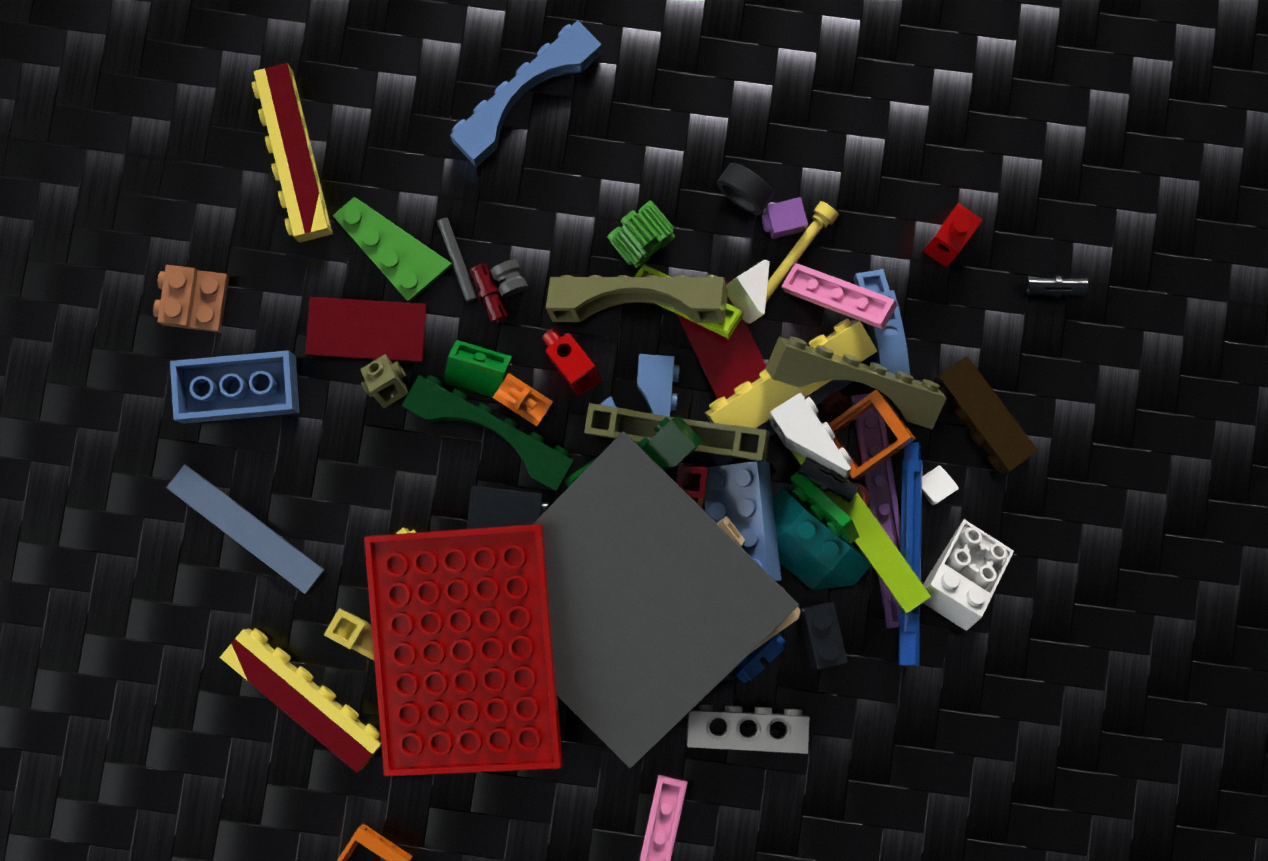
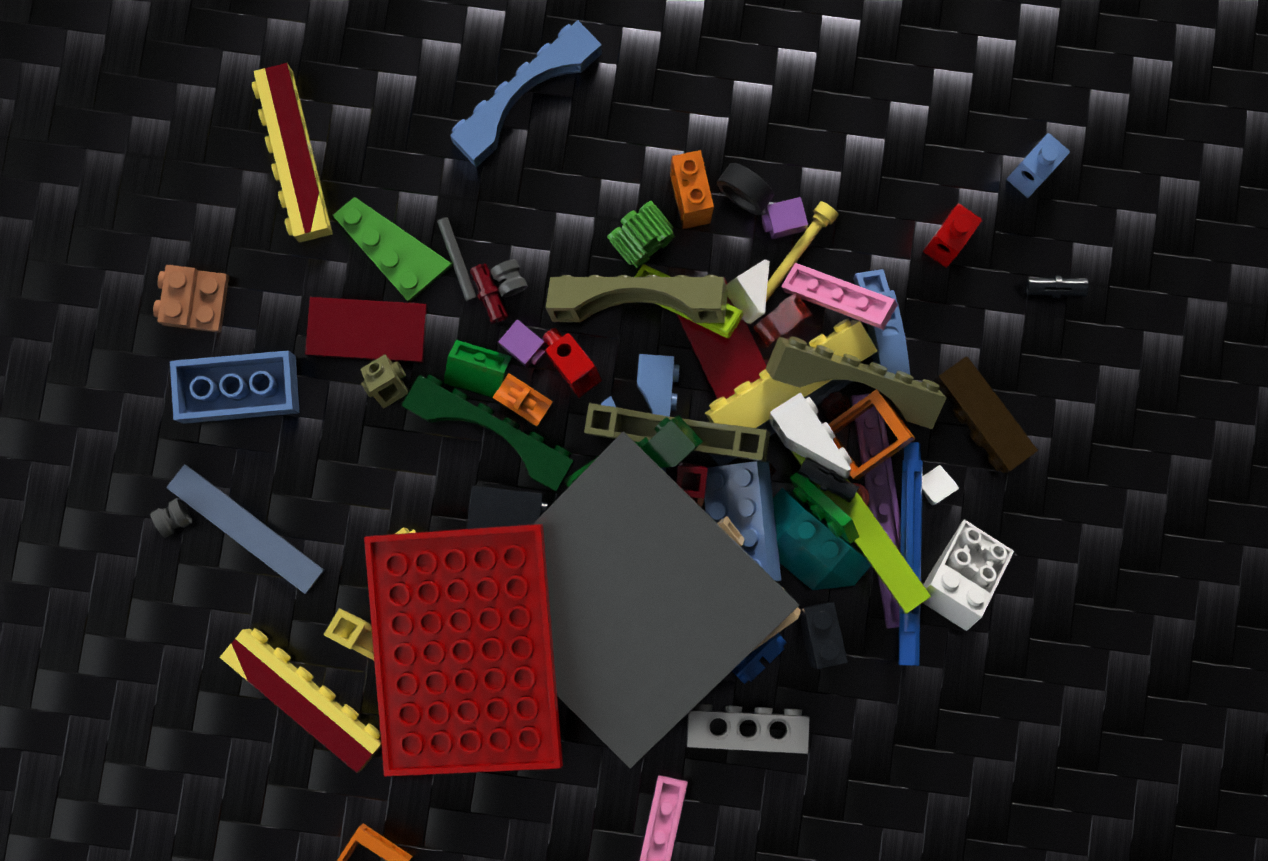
(171, 518): none -> dark grey wheel
(523, 344): none -> medium lavender brick
(692, 186): none -> orange window
(782, 320): none -> clear red leg
(1039, 164): none -> medium blue torso

